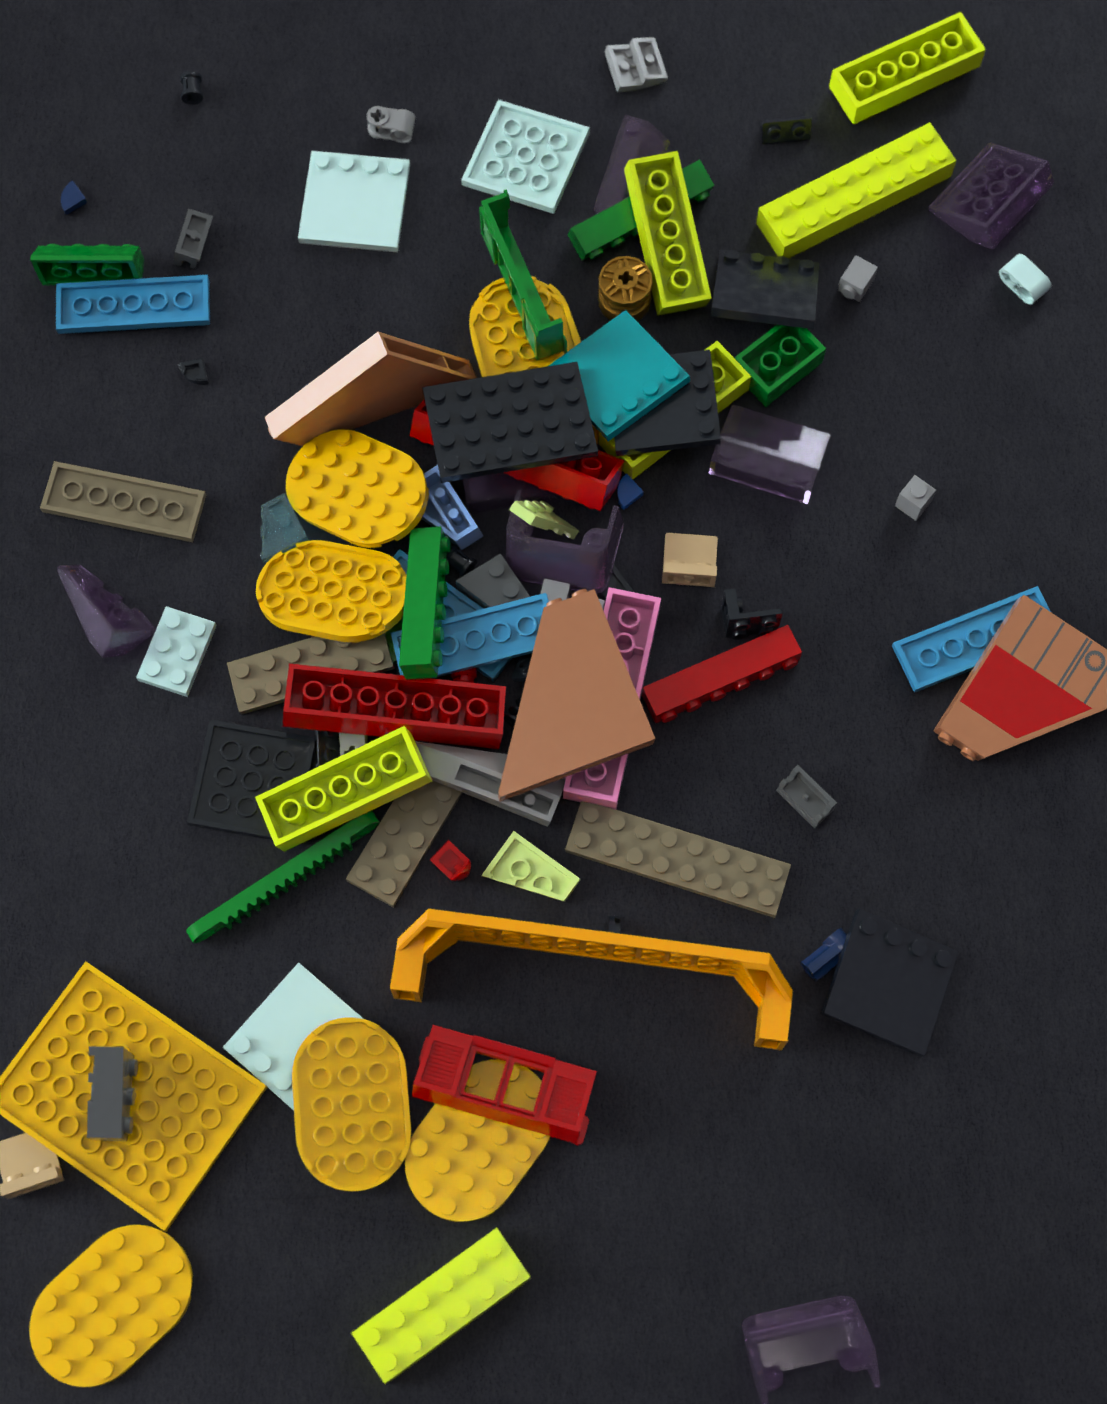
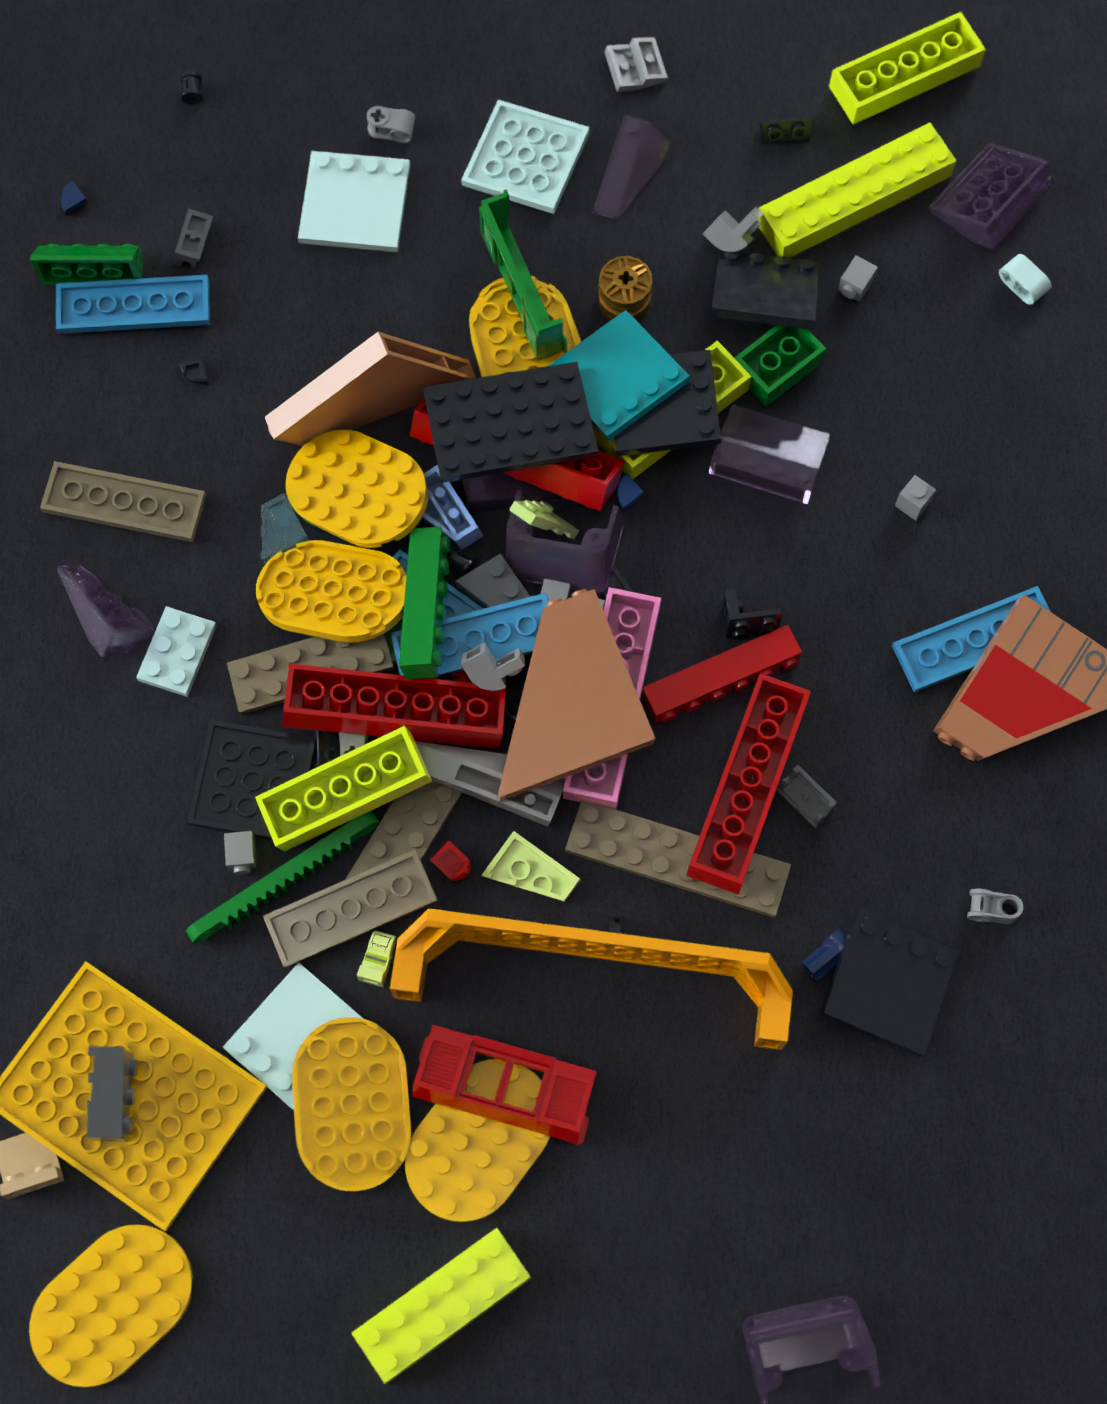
(240, 852): none -> light grey brick
(350, 908): none -> dark tan plate
(377, 959): none -> yellowish green leg
(491, 672): none -> light grey brick
(619, 222): green brick -> none
(667, 232): neon yellow brick -> none
(690, 560): tan bracket -> none
(729, 234): none -> light grey brick
(748, 784): none -> red brick
(991, 906): none -> light grey piece

